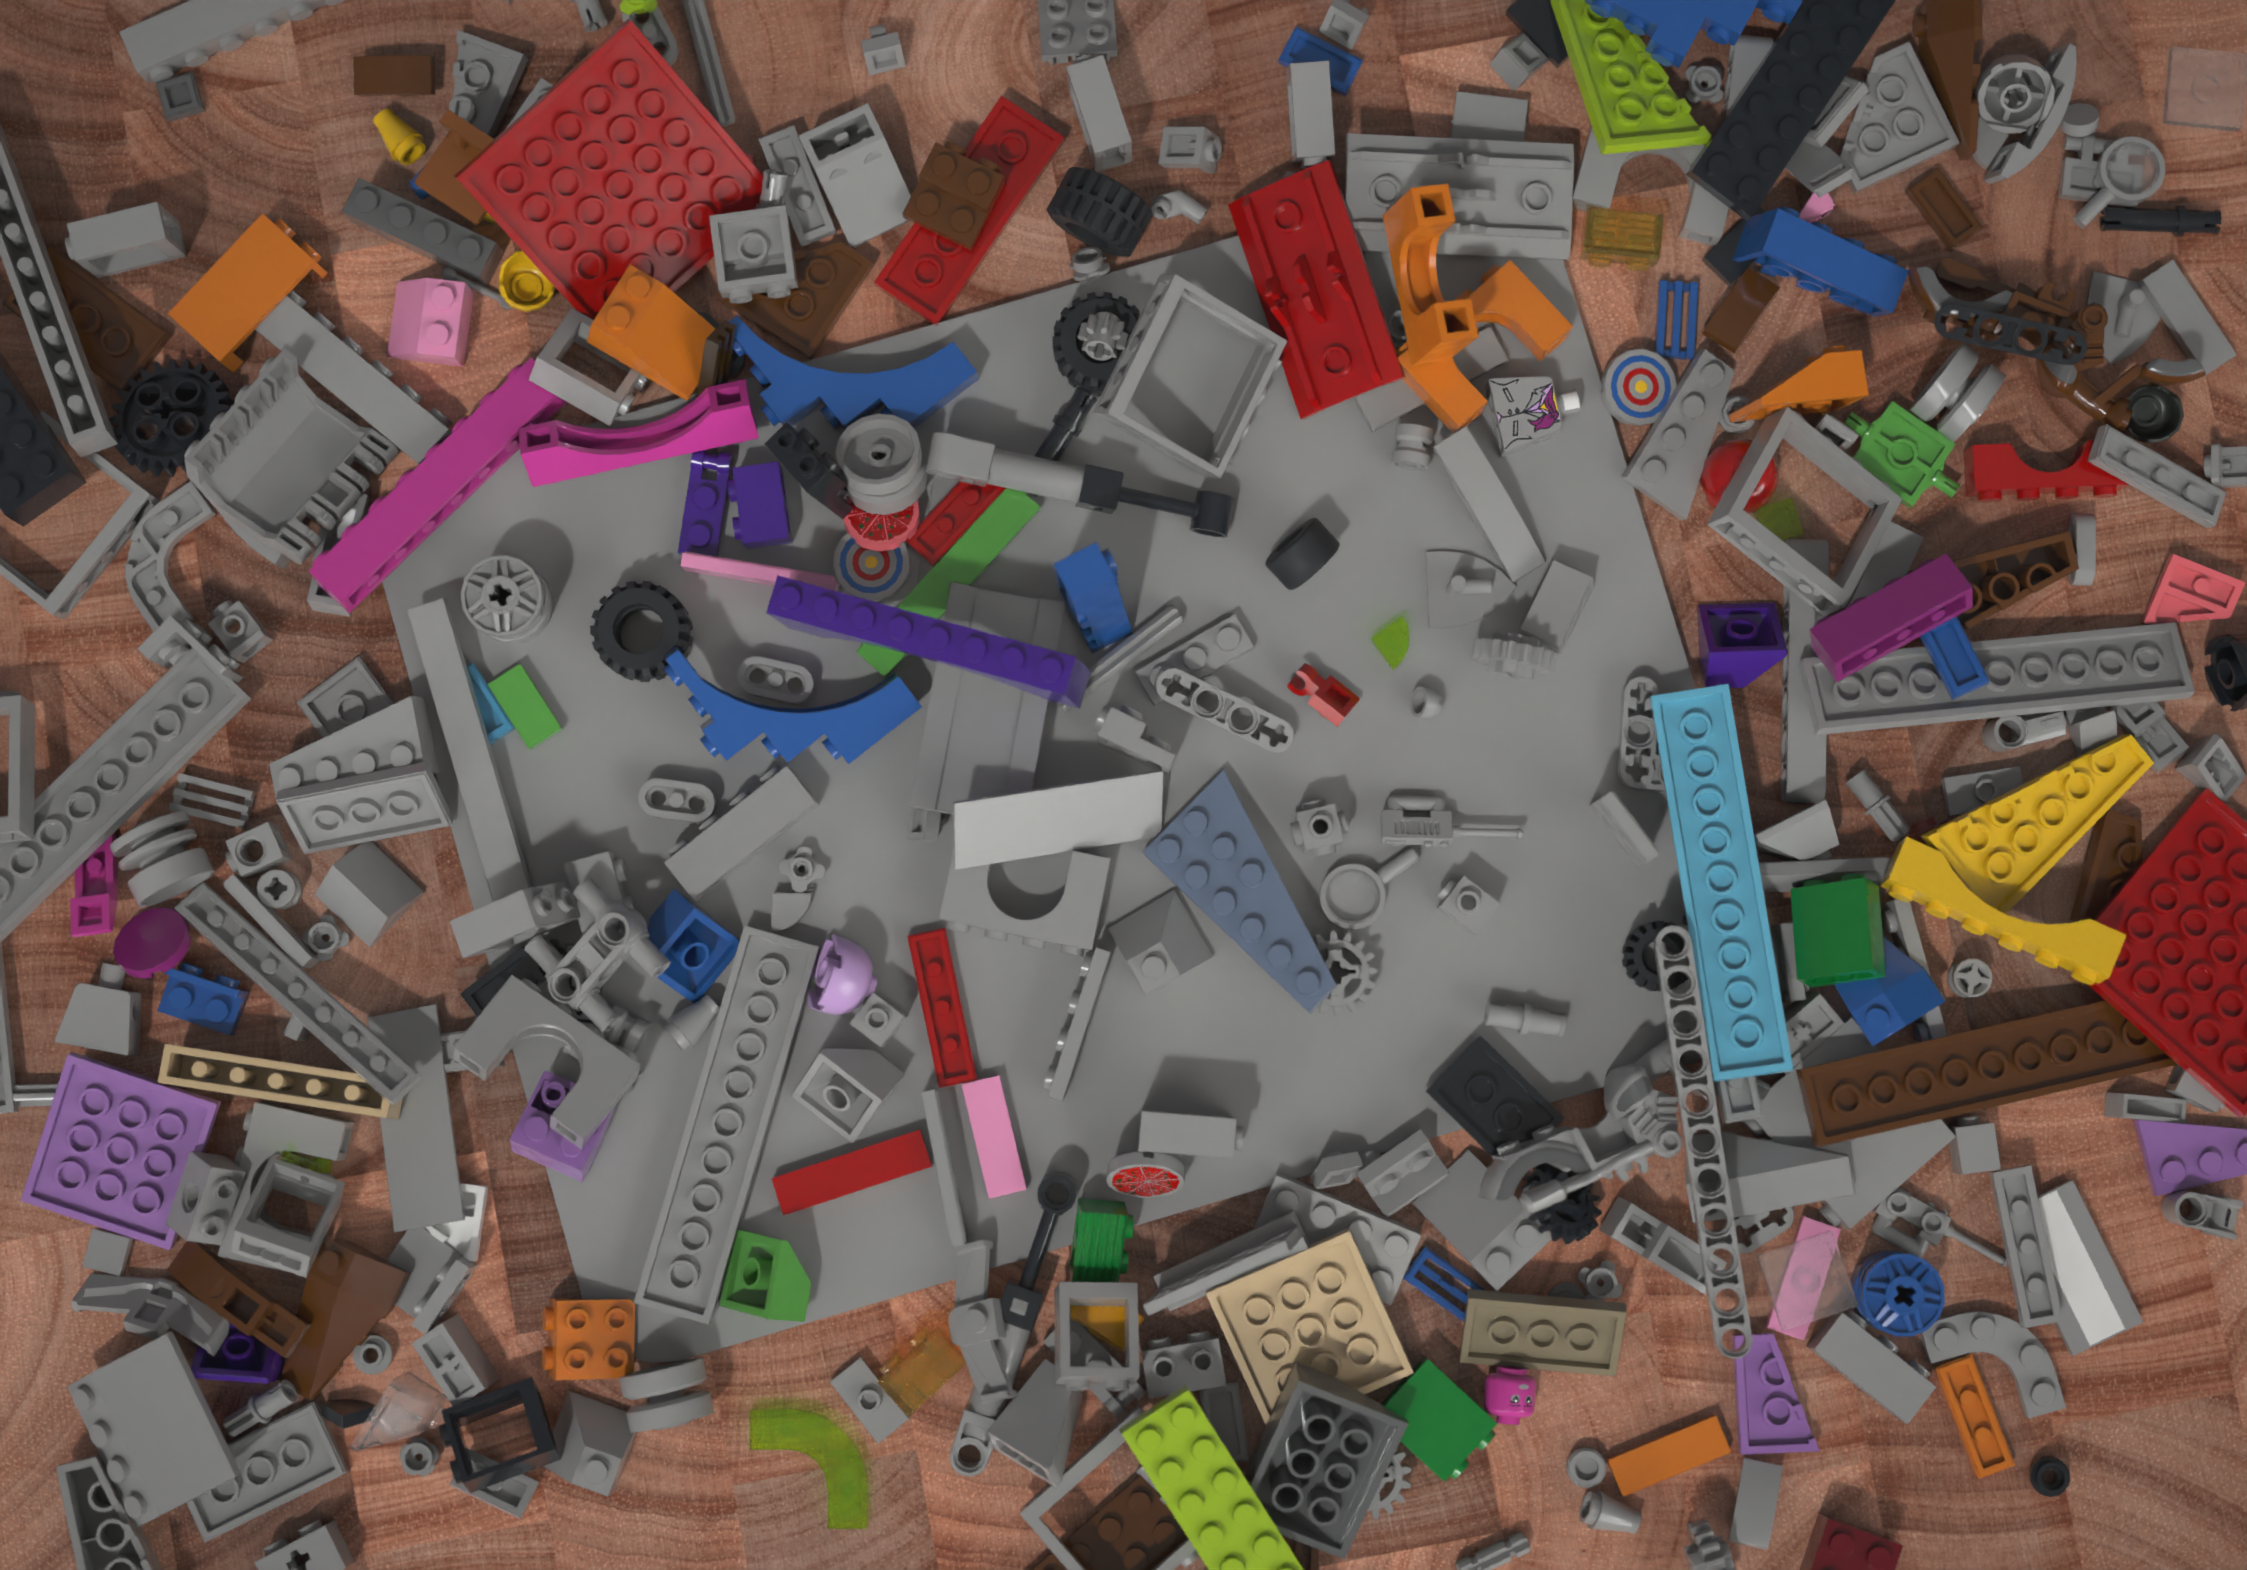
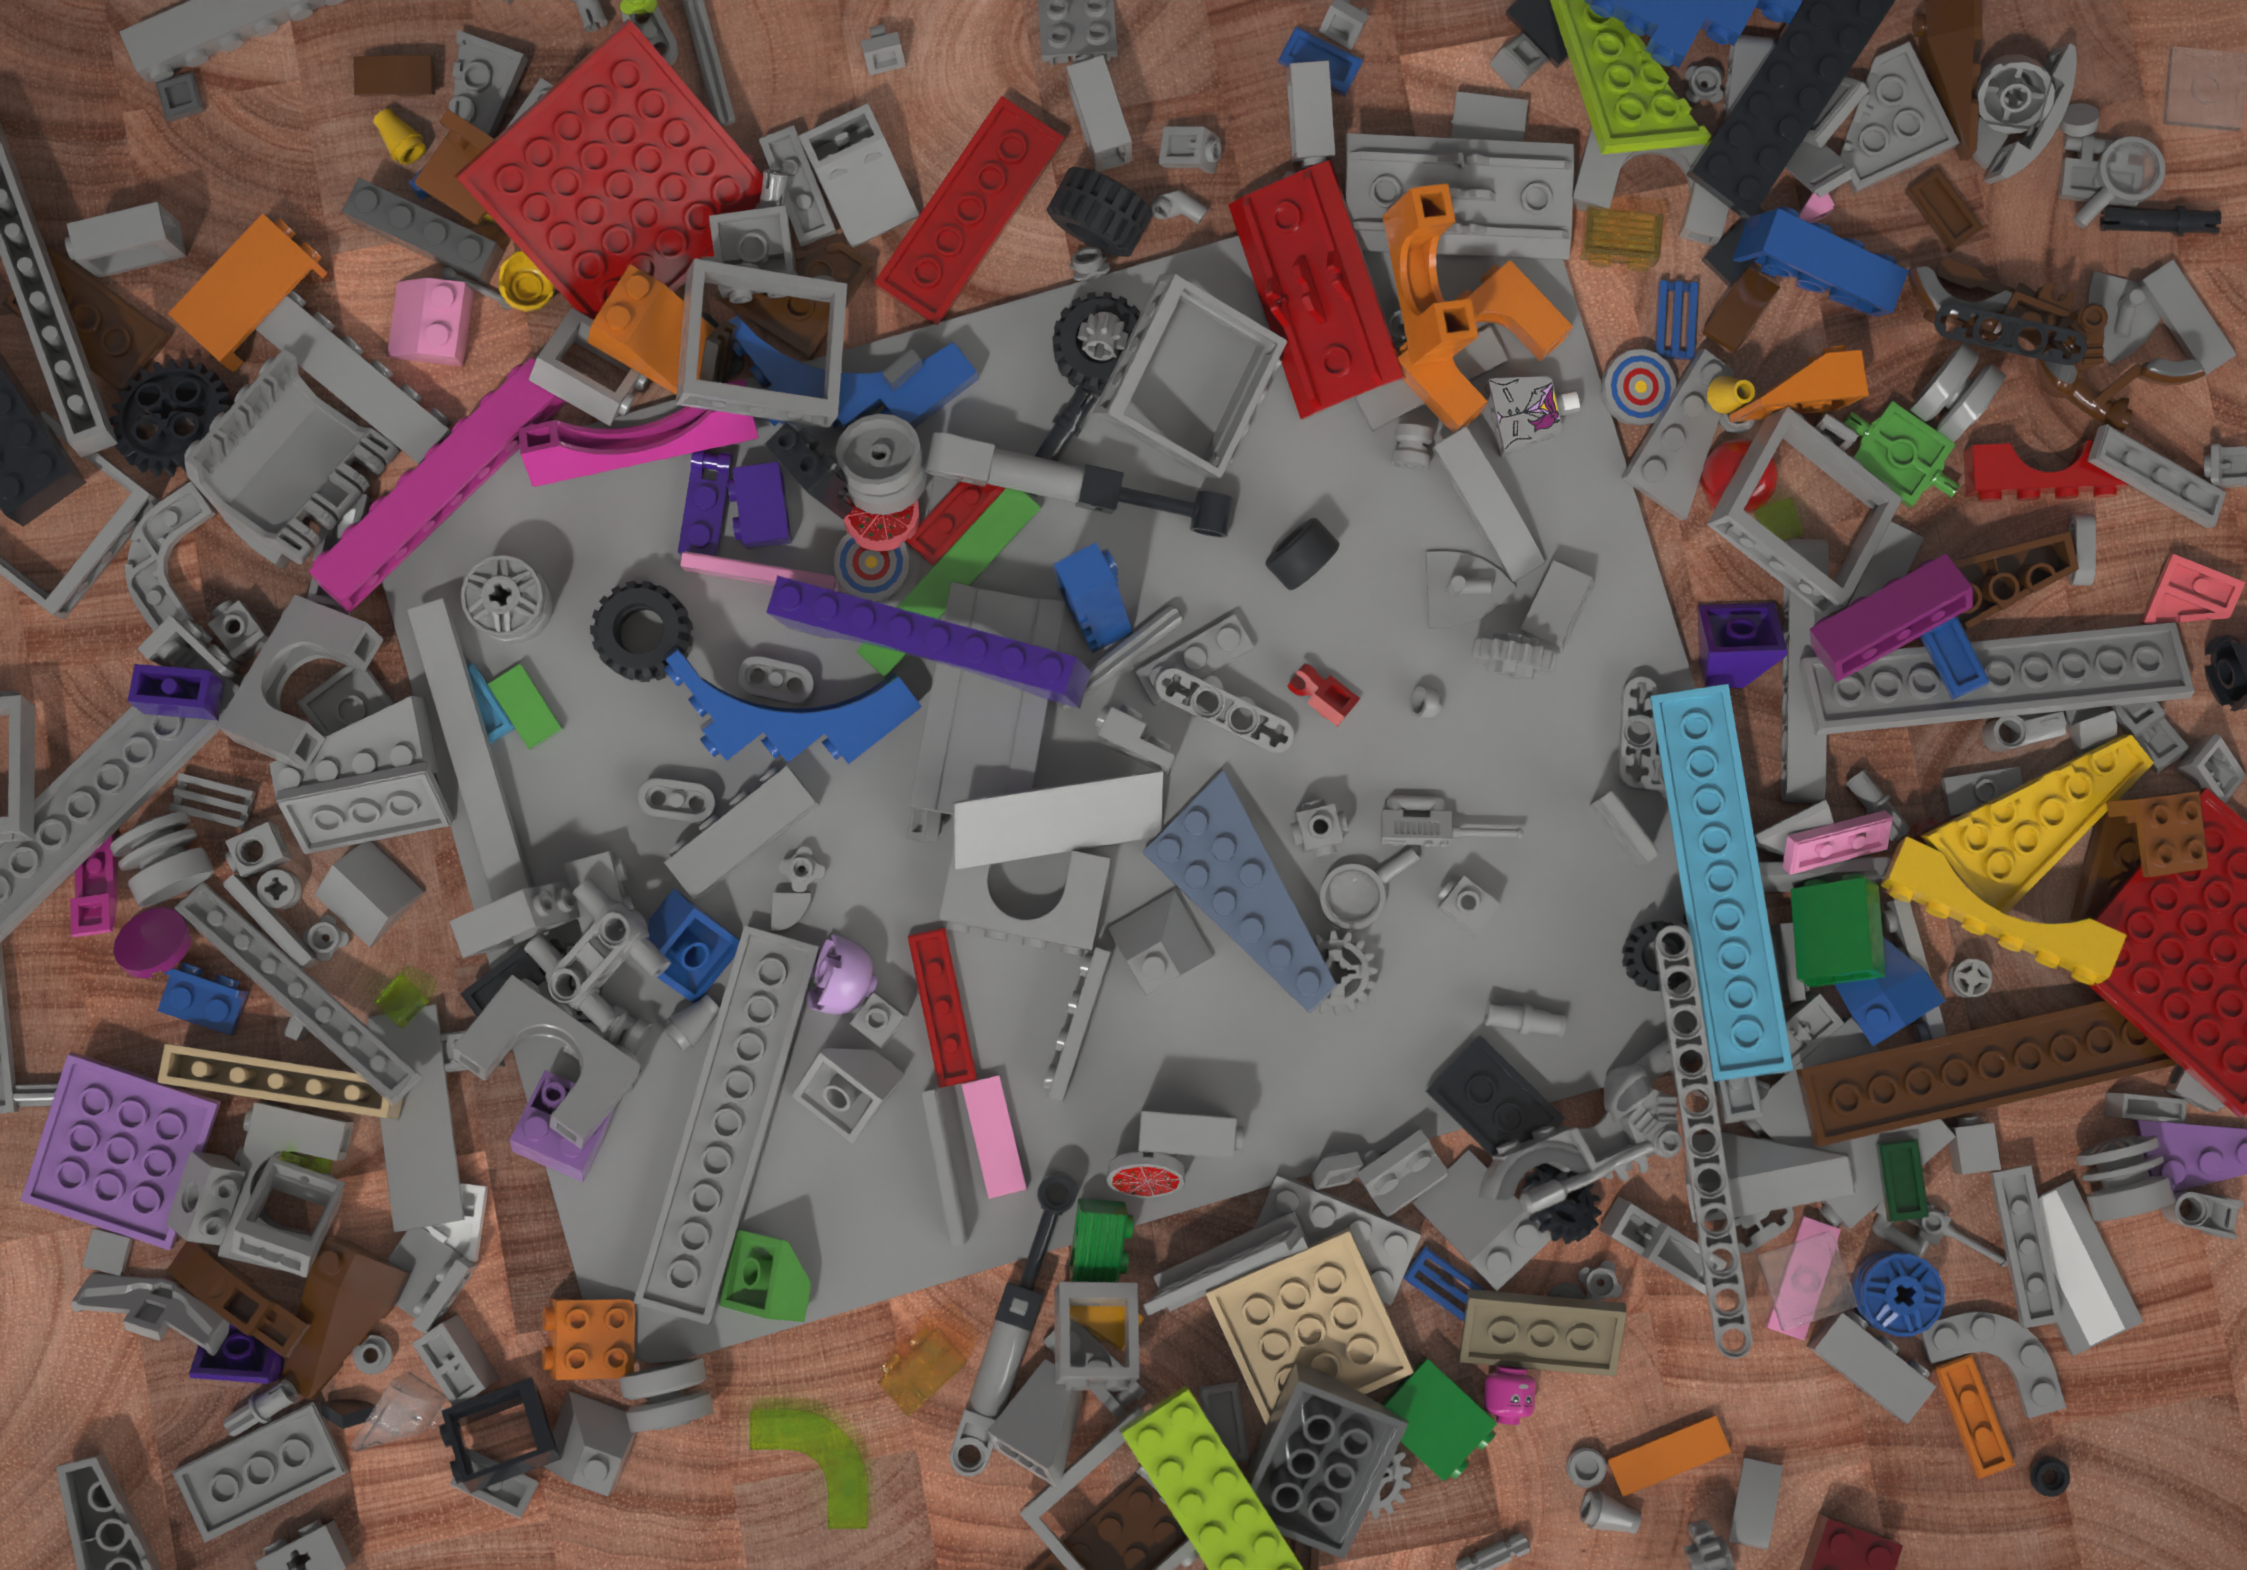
(103, 1015): light grey torso -> none
(153, 1430): light grey slope -> none
(176, 692): none -> dark purple brick
(302, 635): none -> light grey arch
(401, 1001): none -> clear neon green tile
(409, 1461): light grey plate -> none
(749, 400): none -> light grey window
(851, 1172): red tile -> none
(868, 1400): light grey plate -> none
(902, 369): none -> dark grey tile
(954, 194): reddish brown plate -> none
(979, 1322): light grey plate -> none
(1183, 1363): light grey brick -> none
(1393, 642): clear neon green tile -> none
(1729, 393): none -> yellow cone
(1766, 1403): medium lavender wing -> none
(1837, 842): none -> bright pink tile
(1902, 1180): none -> dark green tile
(2125, 1178): none -> light grey wheel
(2155, 413): pearl dark grey hair -> none
(2167, 831): none -> dark orange bracket

